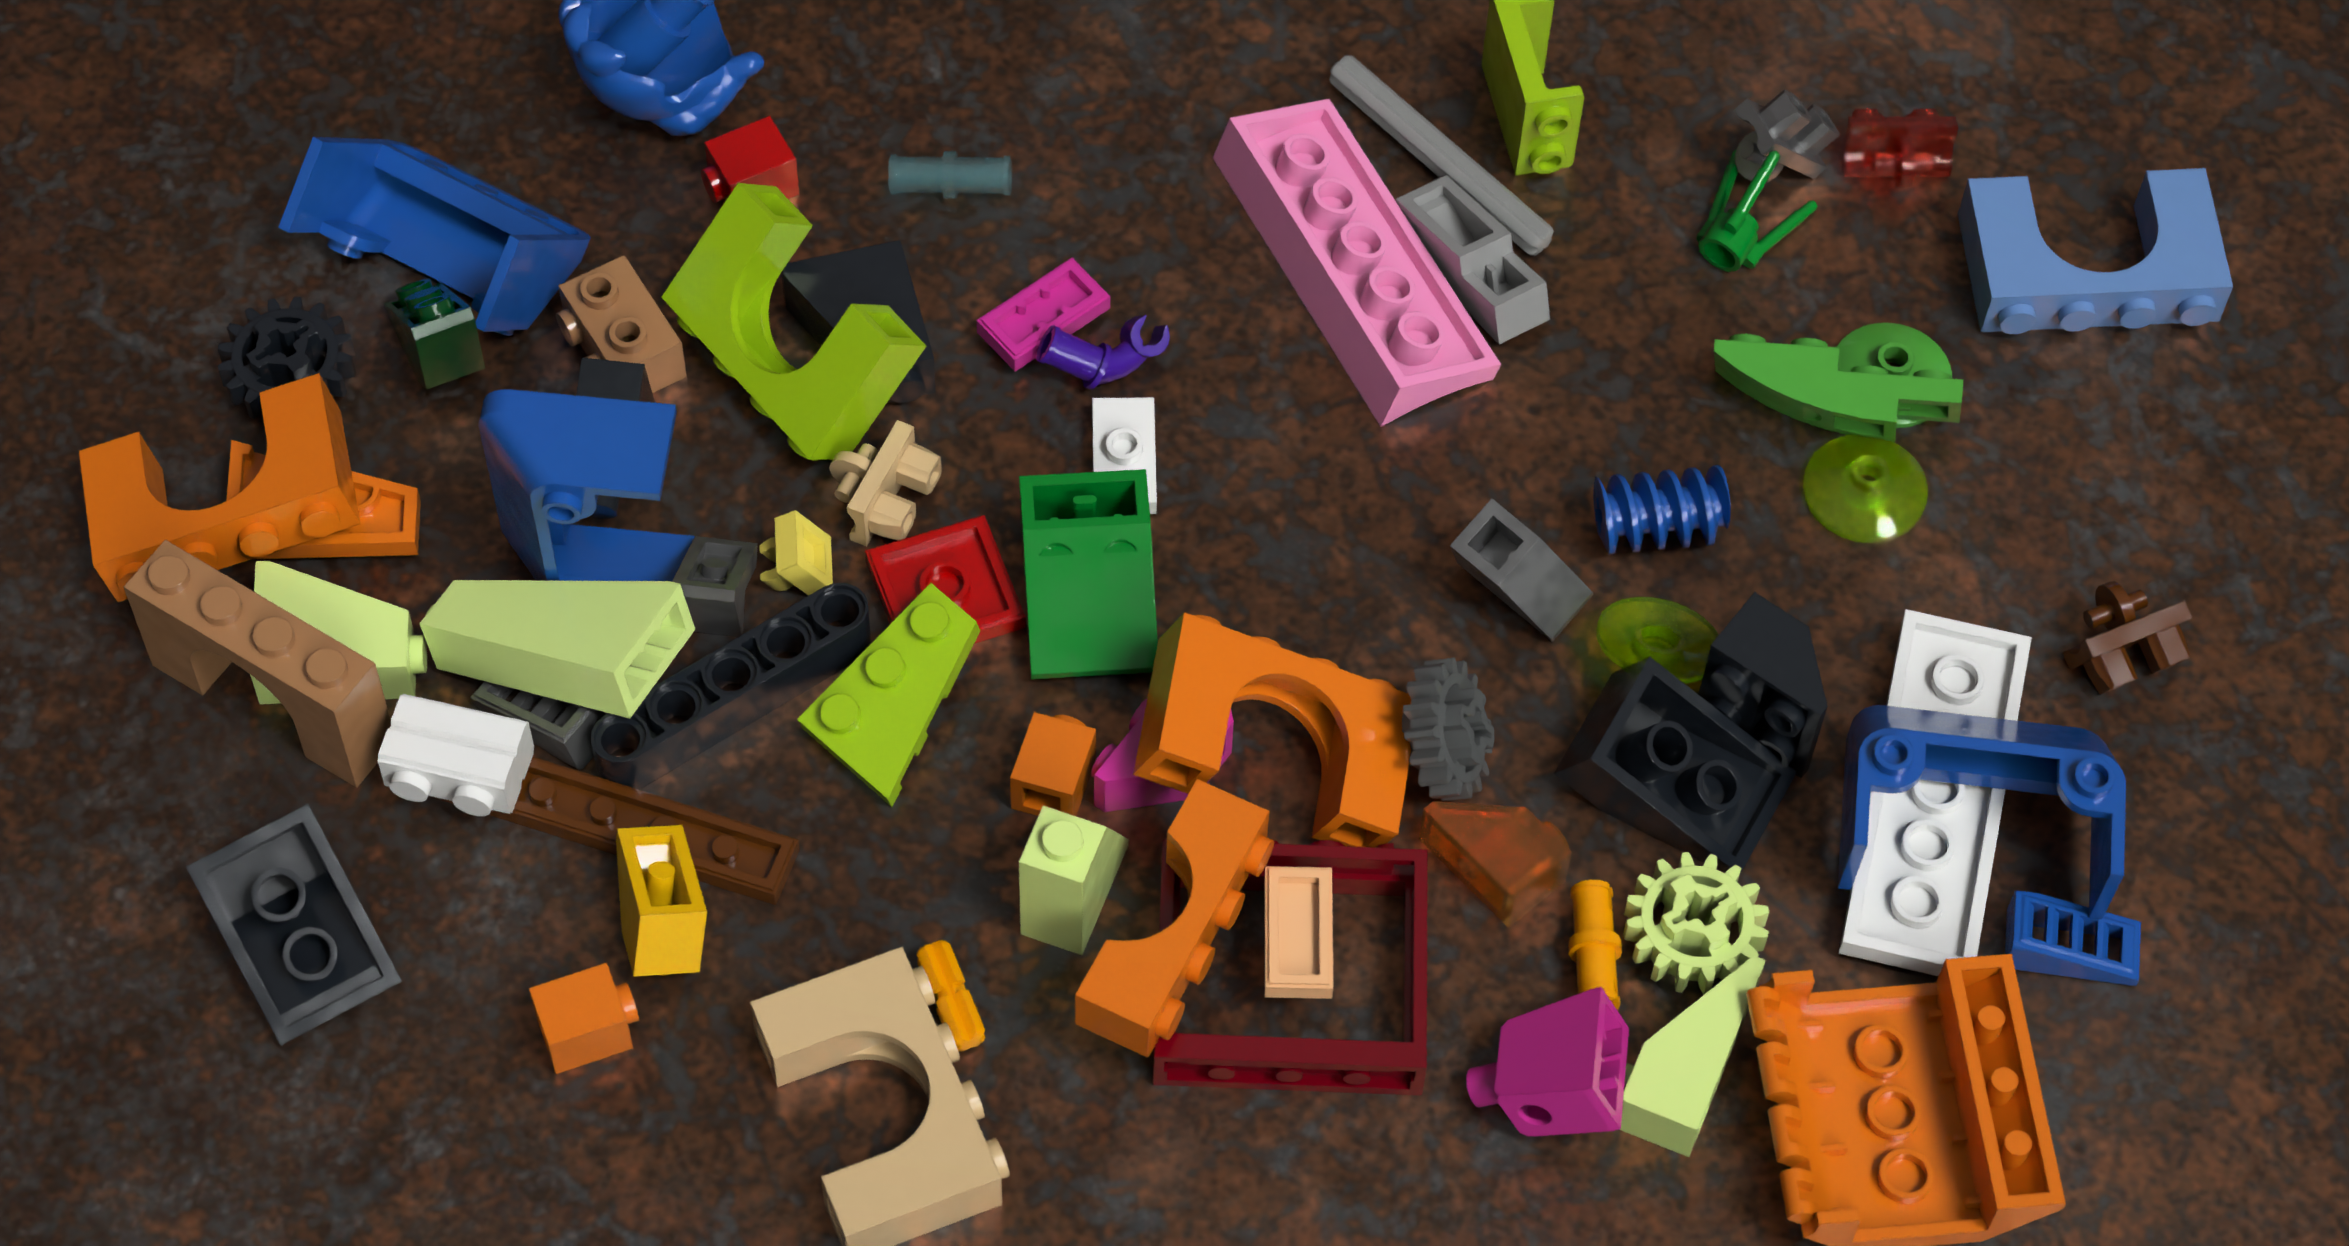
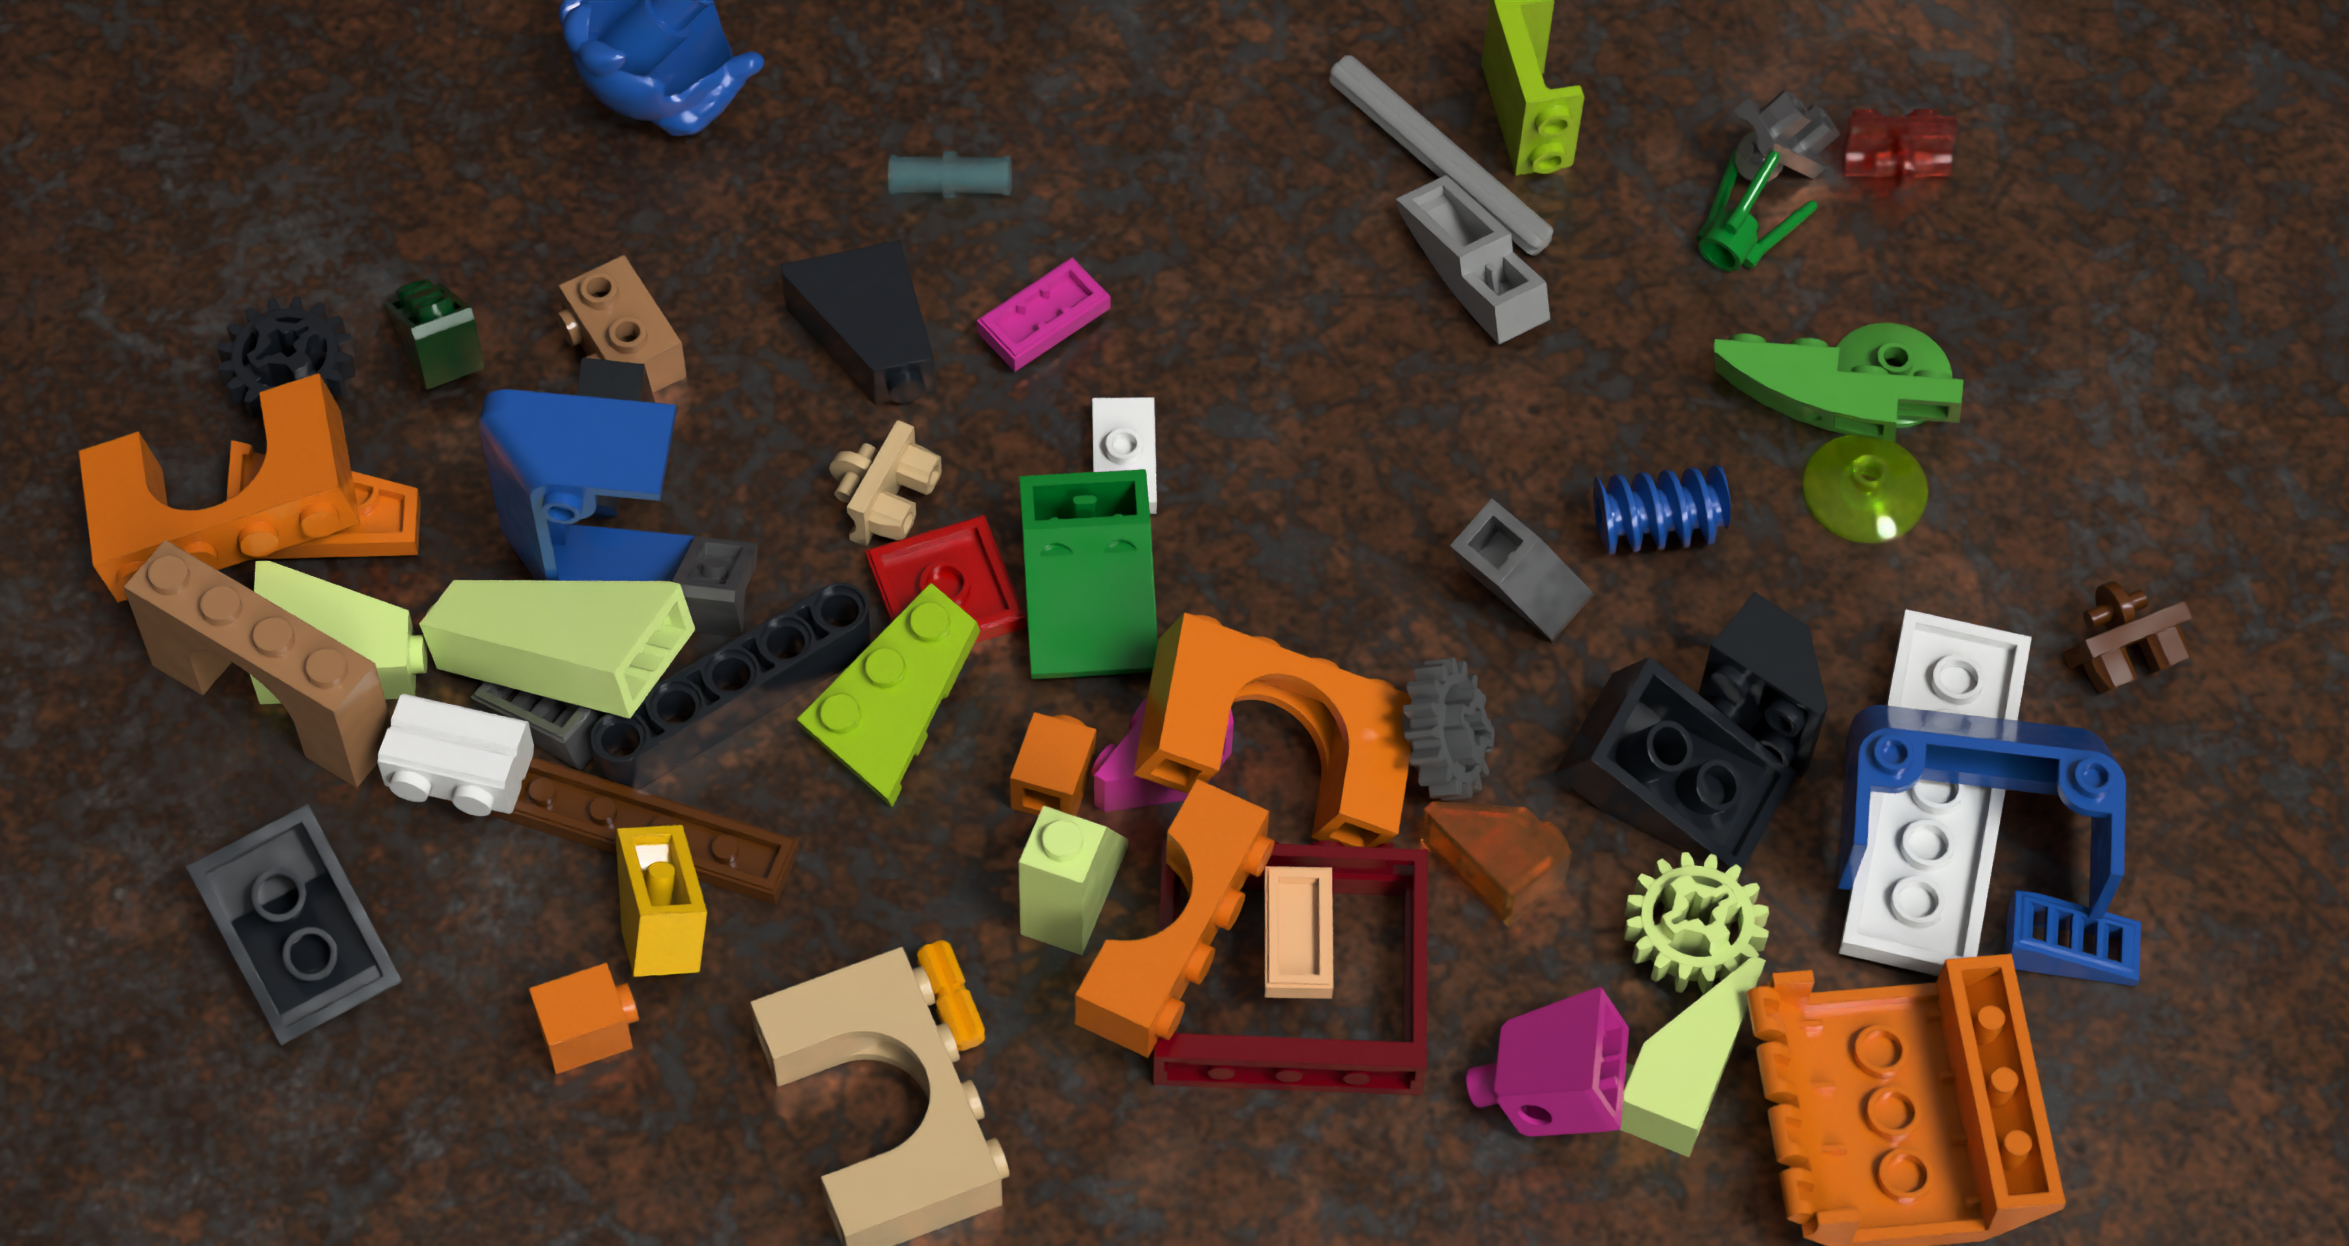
(438, 222): blue windscreen -> none
(725, 303): lime arch -> none
(749, 156): red brick -> none
(800, 555): light yellow tile -> none
(1101, 363): dark purple piece -> none
(1353, 258): bright pink arch -> none
(1594, 942): light orange pin -> none
(1659, 630): clear neon green dish -> none
(2028, 287): medium blue arch -> none

